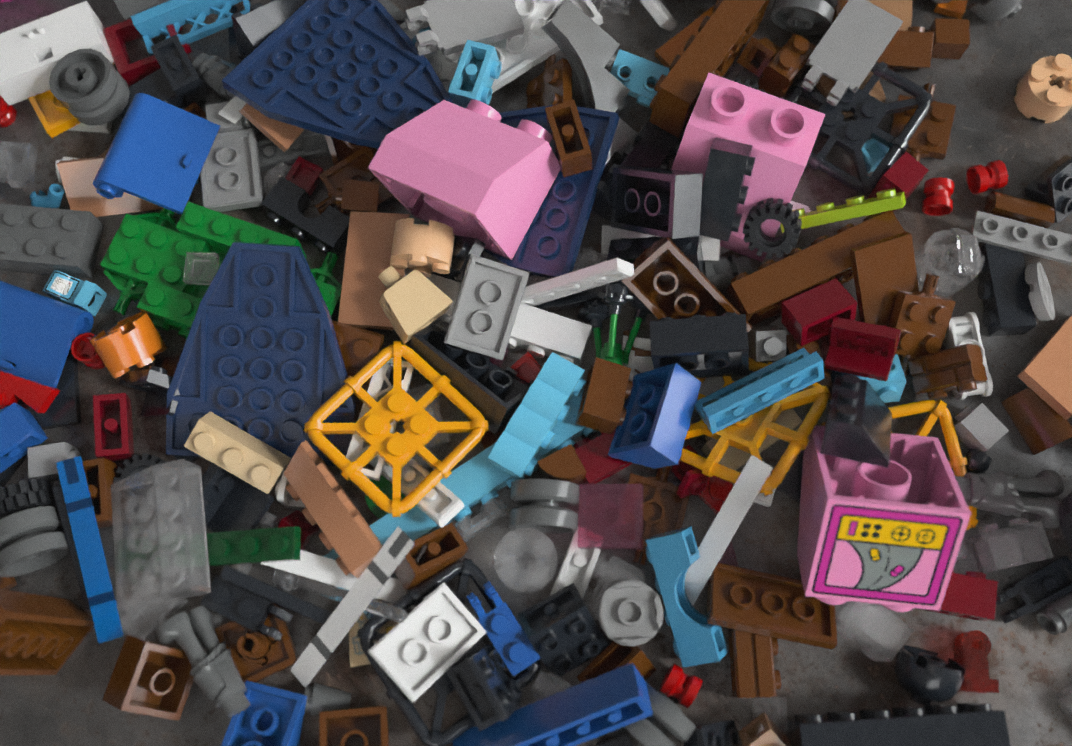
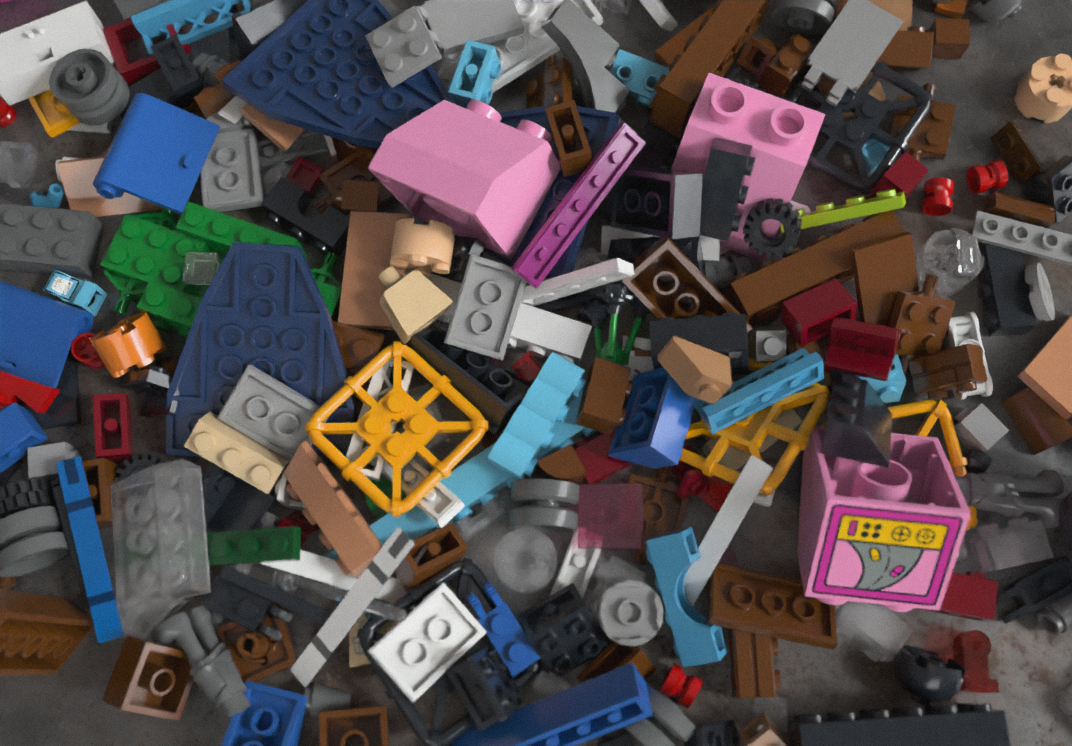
(215, 98): none -> reddish brown slope
(268, 412): none -> light grey tile
(403, 46): none -> light grey plate
(578, 205): none -> magenta tile
(697, 369): none -> medium nougat slope
(1017, 153): none -> dark brown hinge

